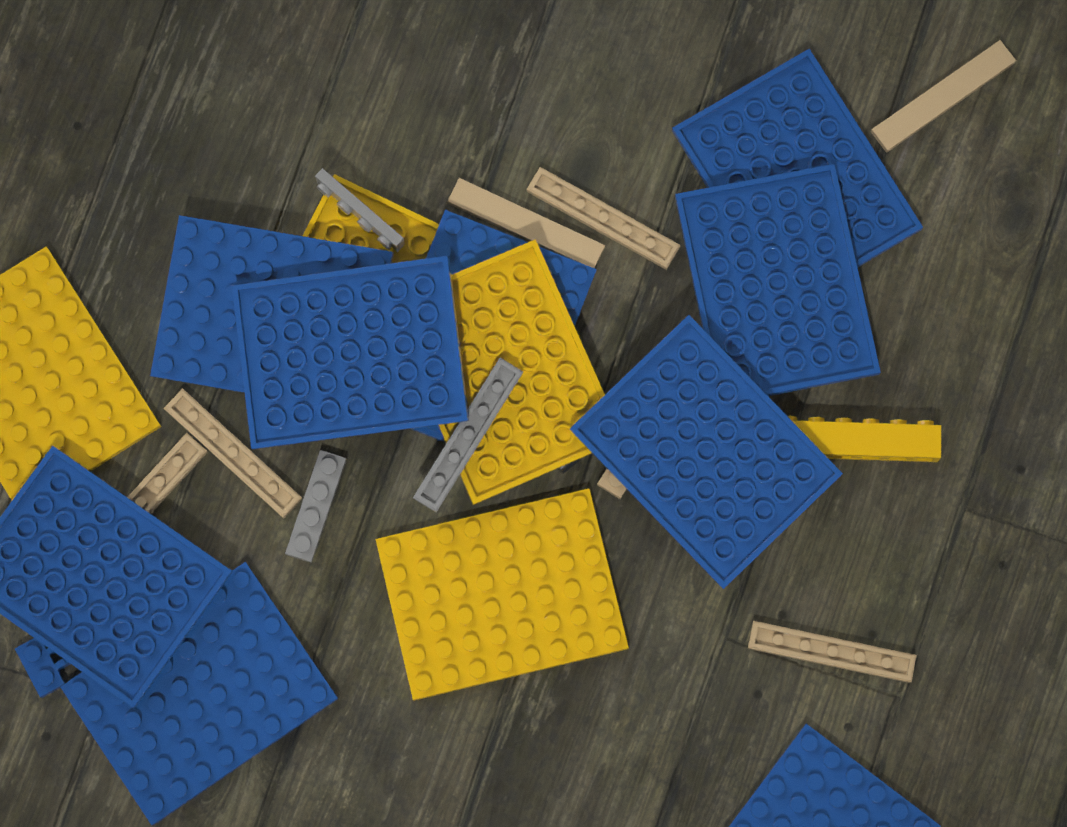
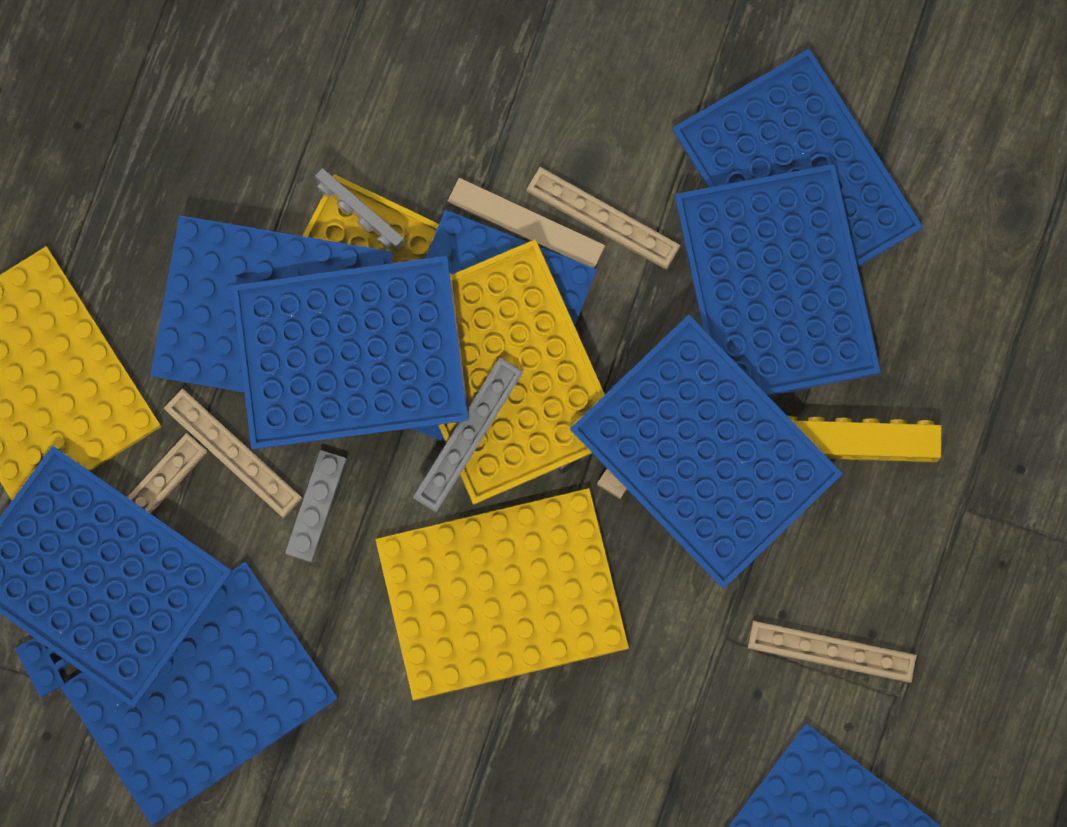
(943, 96): tan tile -> none

